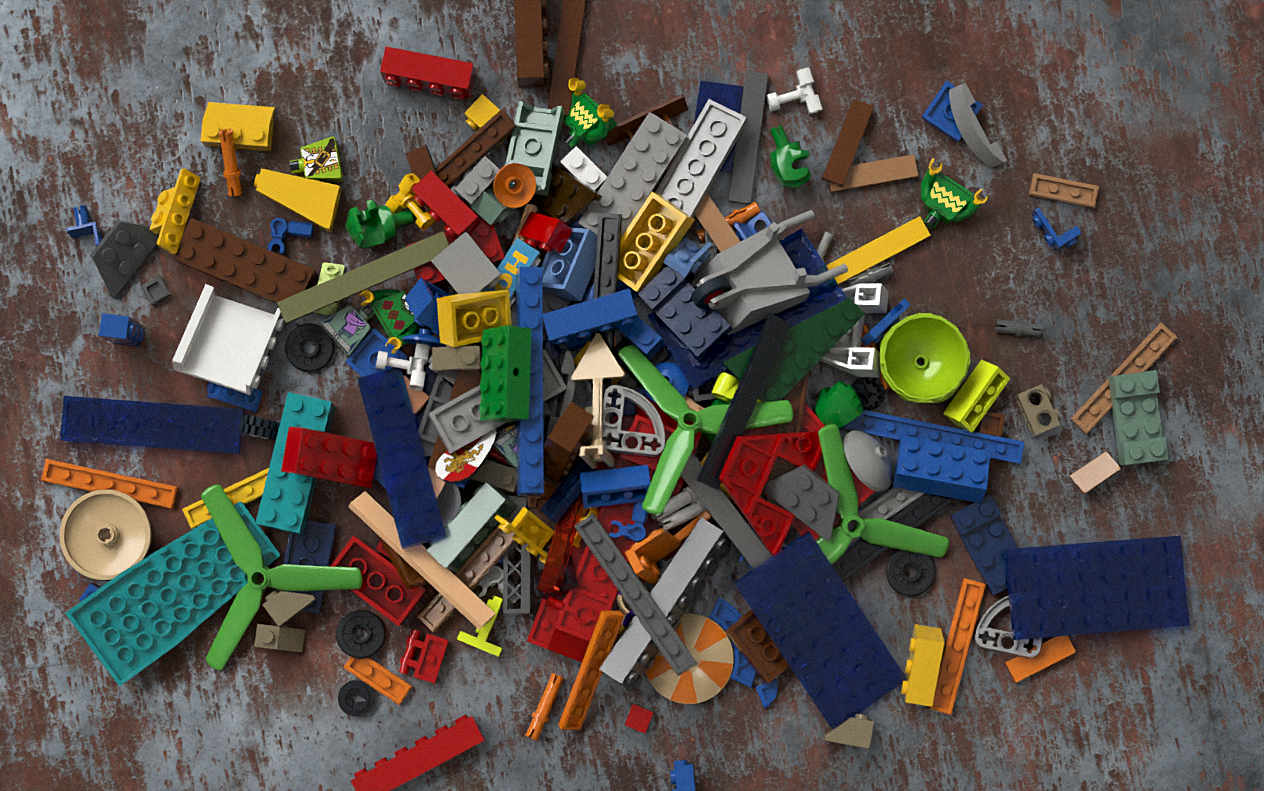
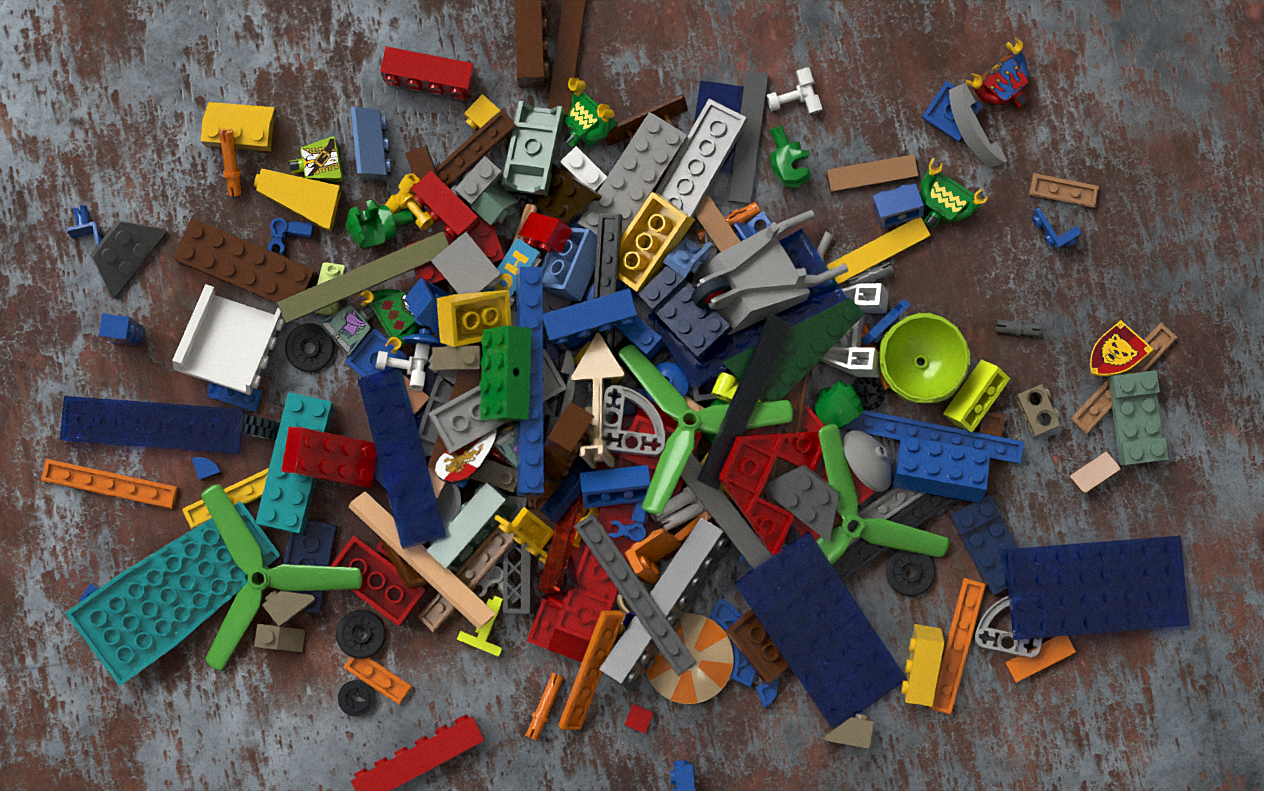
(105, 534): tan dish -> none
(155, 290): dark grey tile -> none
(174, 210): yellow bracket -> none
(205, 467): none -> blue tile
(370, 143): none -> medium blue slope
(430, 658): red plate -> none
(522, 190): orange dish -> none
(847, 143): reddish brown tile -> none
(898, 205): none -> blue brick
(1004, 79): none -> torso
(1118, 351): none -> shield

